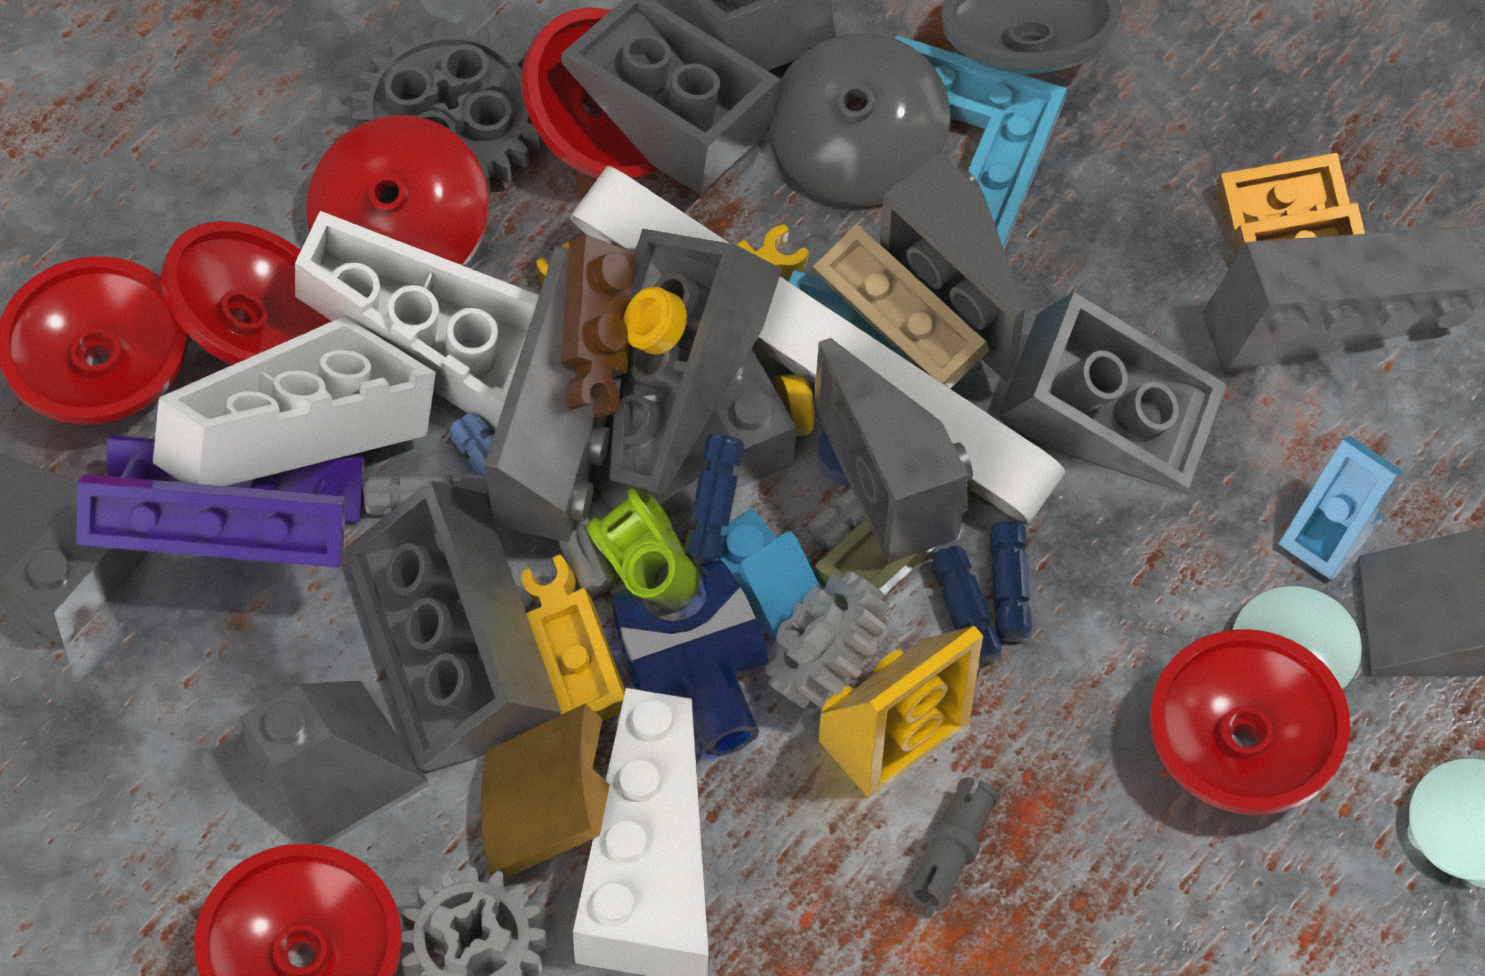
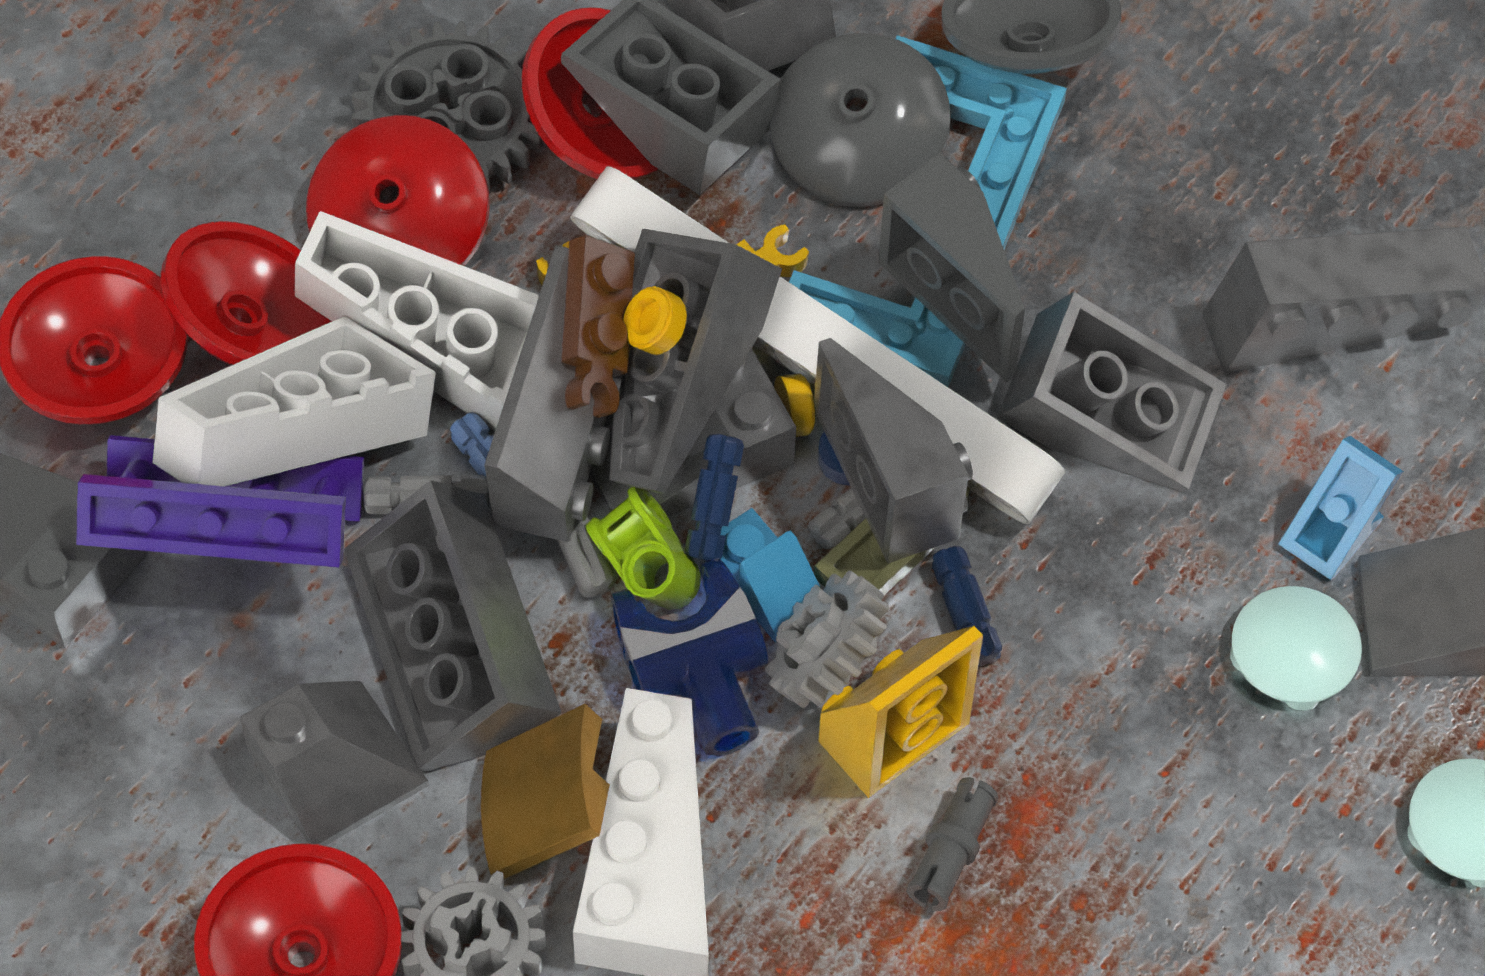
(573, 644): yellow plate -> none
(900, 307): tan plate -> none
(1011, 581): dark blue axle -> none
(1257, 689): red dish -> none
(1288, 201): slope -> none

